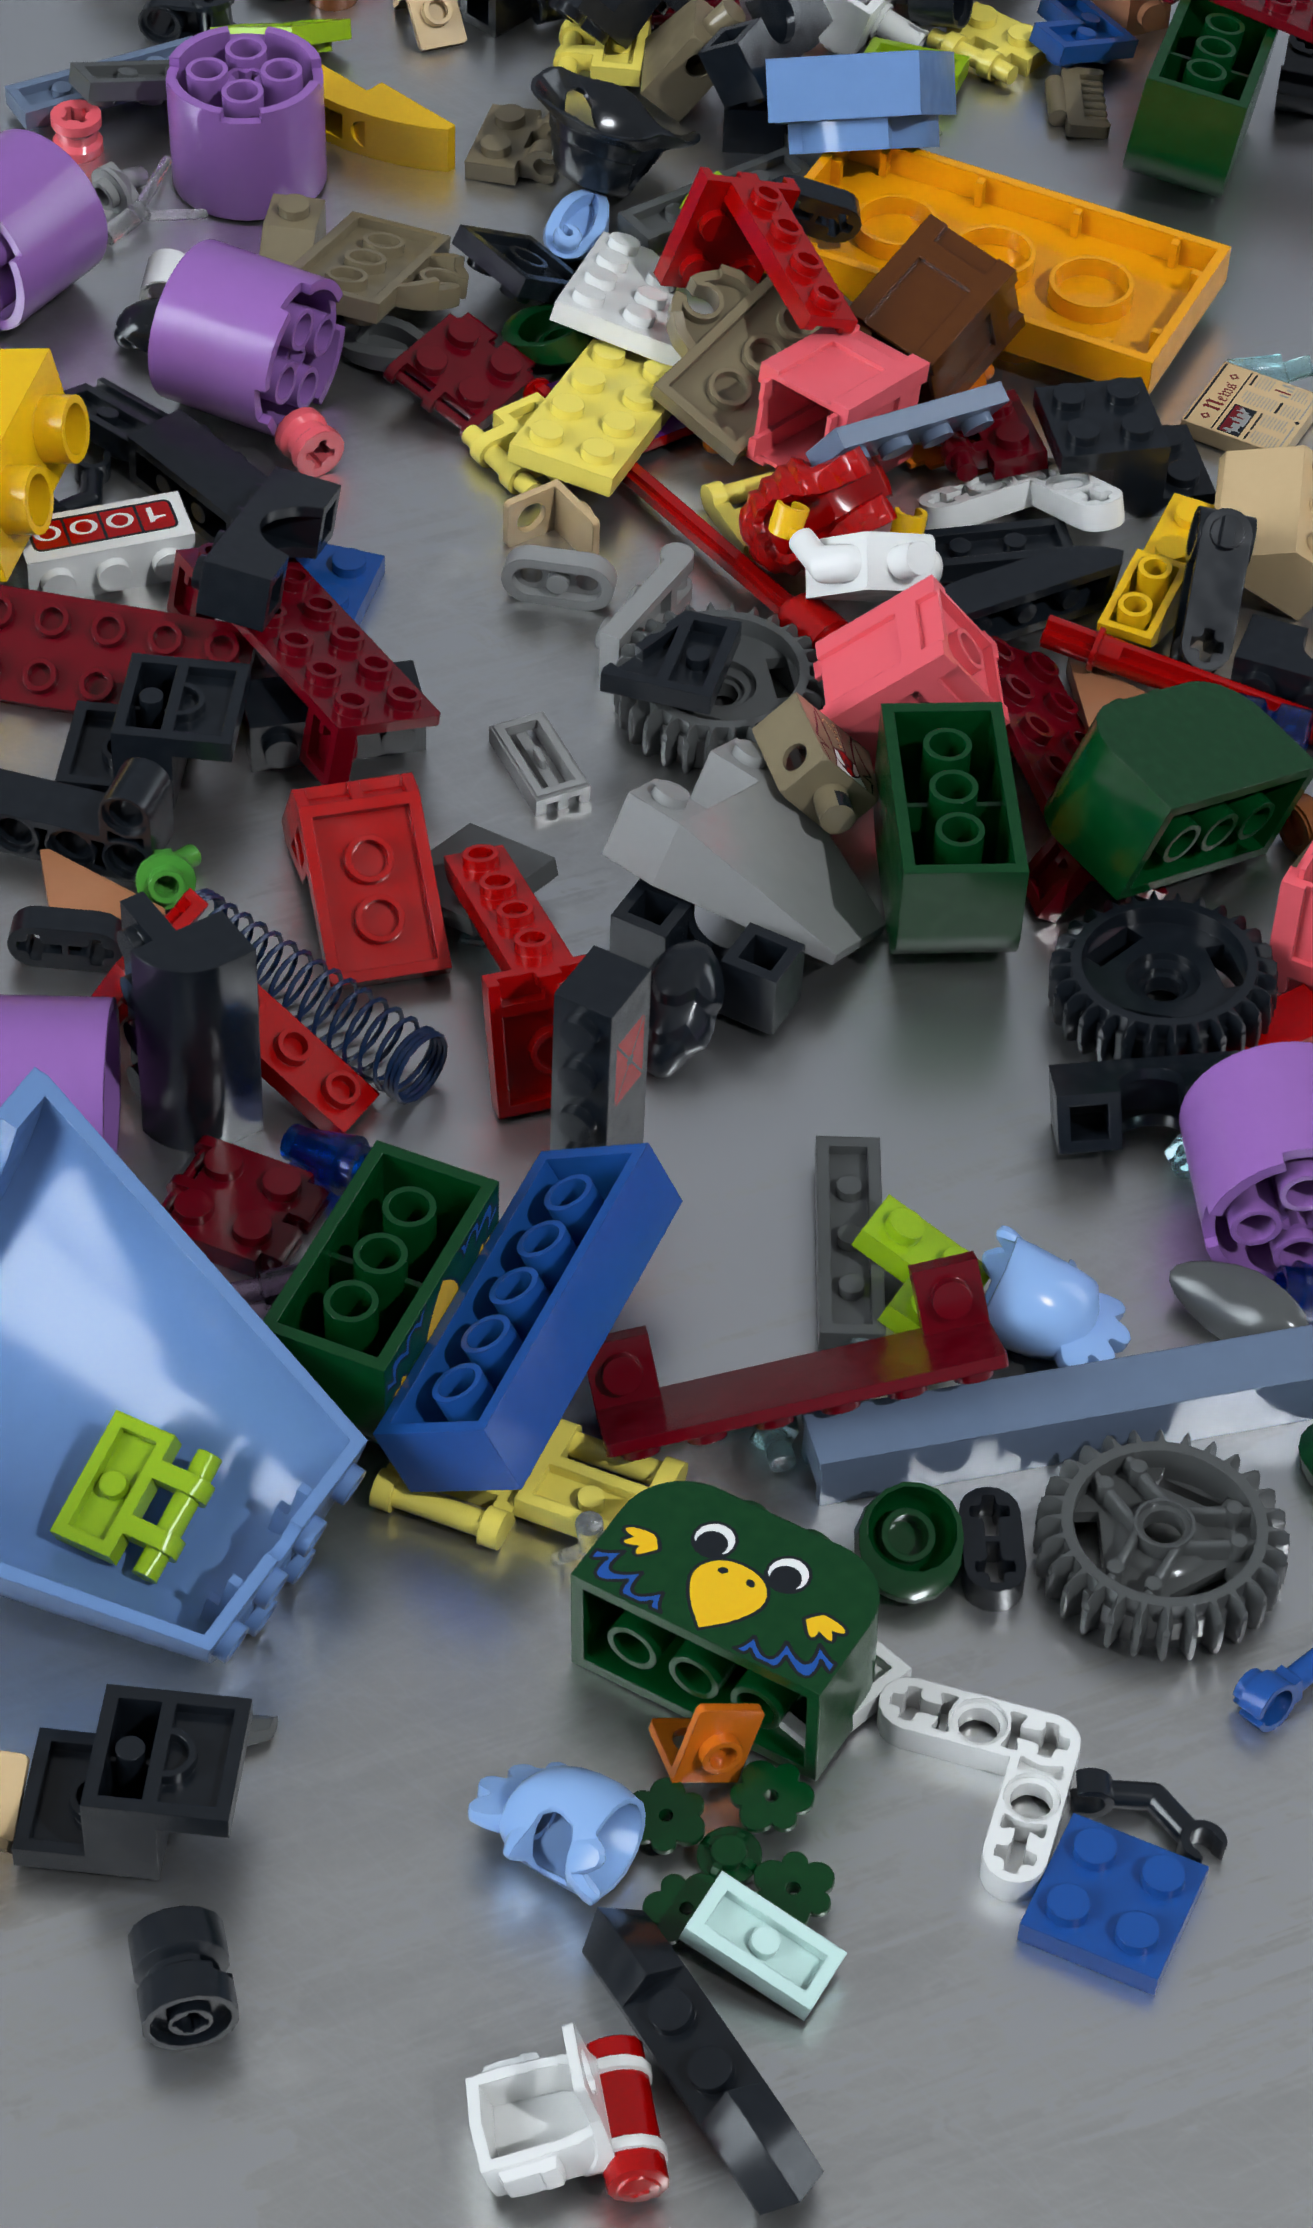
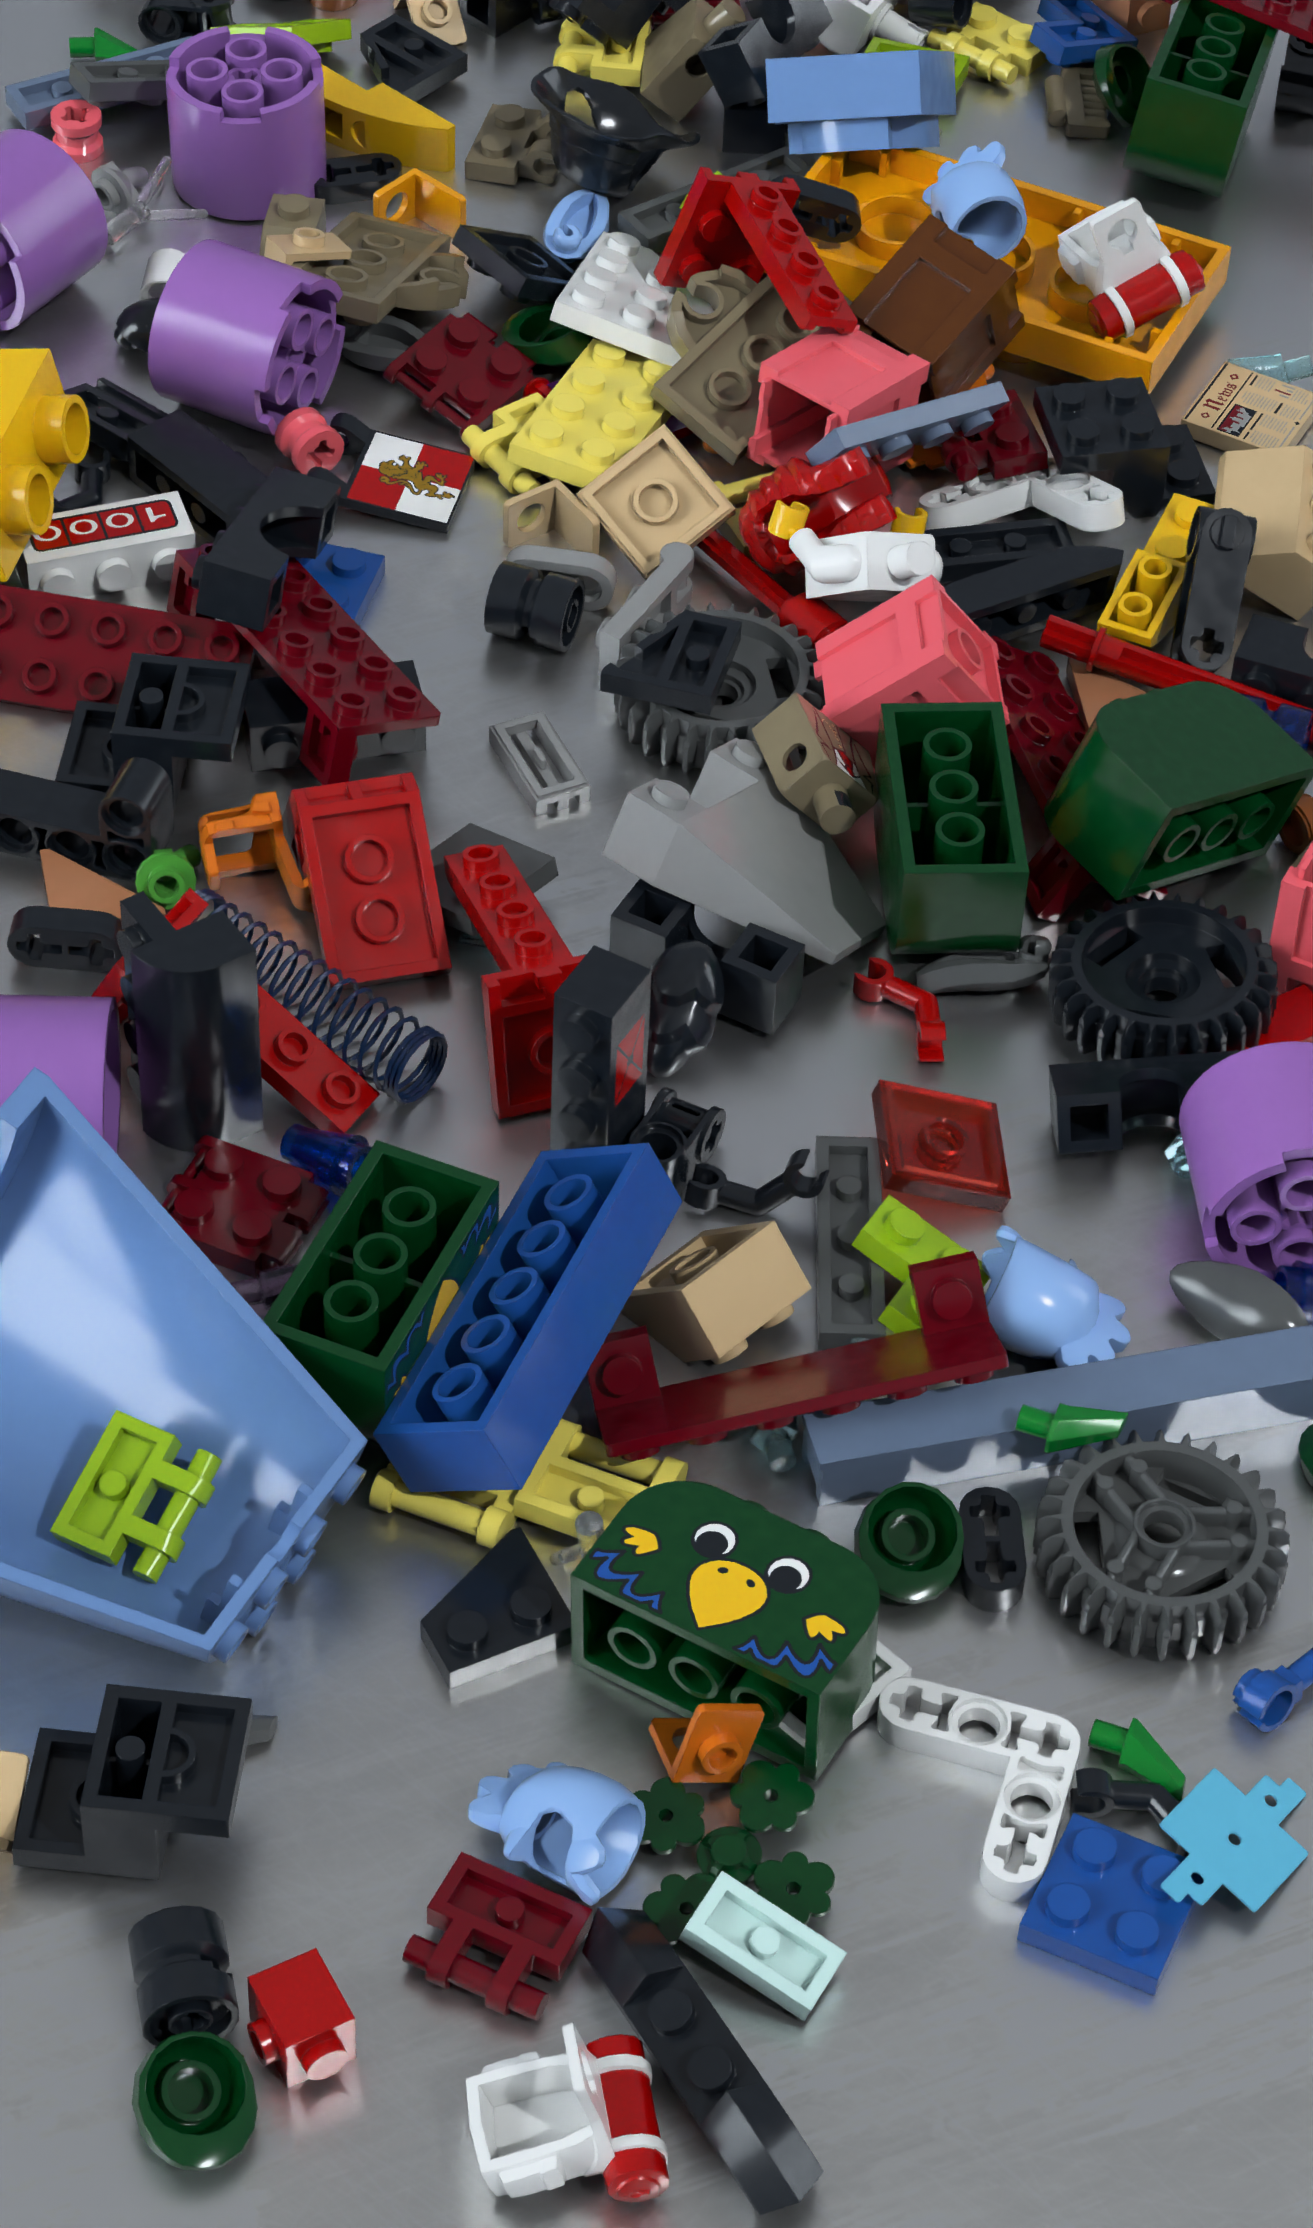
(100, 46): none -> green bar
(195, 2101): none -> dark green hat
(267, 851): none -> orange piece
(300, 2019): none -> red brick
(306, 245): none -> tan bracket
(357, 177): none -> black beam
(400, 476): none -> flag
(410, 57): none -> black wing
(423, 199): none -> light orange bracket
(497, 1615): none -> black wing
(504, 1916): none -> dark red plate
(526, 604): none -> black wheel
(655, 499): none -> tan tile
(680, 1134): none -> black piece
(711, 1188): none -> black arm
(718, 1292): none -> tan slope
(882, 986): none -> red arm
(940, 1146): none -> clear red plate
(979, 200): none -> light blue piece
(988, 970): none -> dark grey arm
(1070, 1425): none -> green bar
(1120, 80): none -> dark green hat
(1127, 268): none -> white piece
(1138, 1754): none -> green bar
(1248, 1869): none -> medium azure piece

